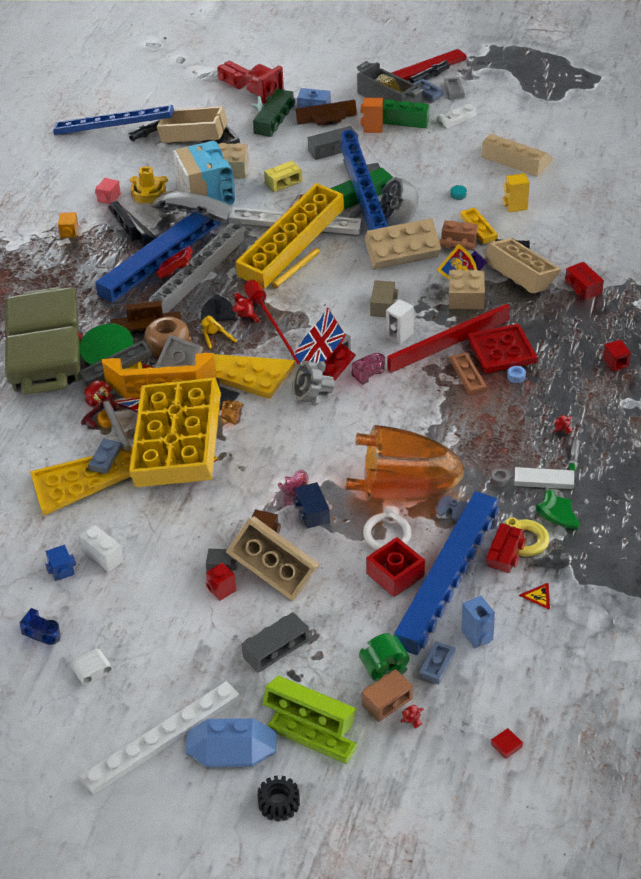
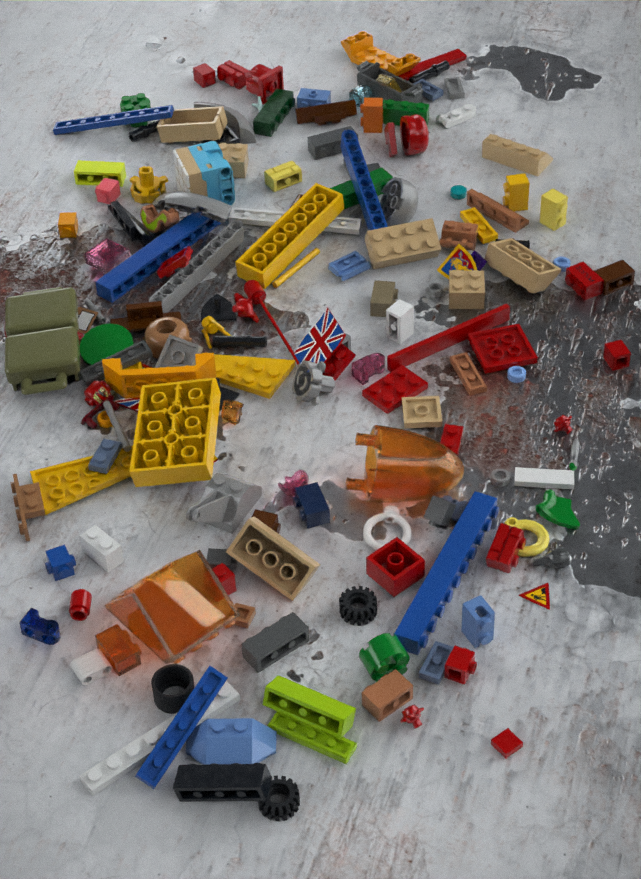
(29, 503): none -> medium nougat bracket
(80, 604): none -> red brick
(86, 319): none -> sticker
(91, 306): none -> light grey bar
(95, 171): none -> neon yellow brick
(106, 255): none -> clear pink brick
(119, 649): none -> clear orange brick
(135, 102): none -> green brick
(158, 222): none -> nougat animal
(167, 677): none -> black piece
(175, 607): none -> clear orange windscreen
(181, 727): none -> blue plate
(204, 75): none -> red brick
(222, 782): none -> black brick
(225, 502): none -> light grey slope
(235, 120): none -> light grey brick
(240, 341): none -> black pin
(246, 615): none -> medium nougat plate
(349, 265): none -> medium blue plate
(358, 614): none -> black tyre
(359, 93): none -> clear light blue head
(361, 49): none -> light orange slope
(390, 139): none -> red tile
(390, 389): none -> red plate
(413, 134): none -> red piece
(421, 412): none -> tan plate
(439, 511): none -> dark grey brick
(452, 437): none -> red plate
(460, 665): none -> red brick
(496, 211): none -> nougat fence
(553, 209): none -> light yellow brick
(562, 262): none -> light blue tile
(616, 276): none -> reddish brown brick

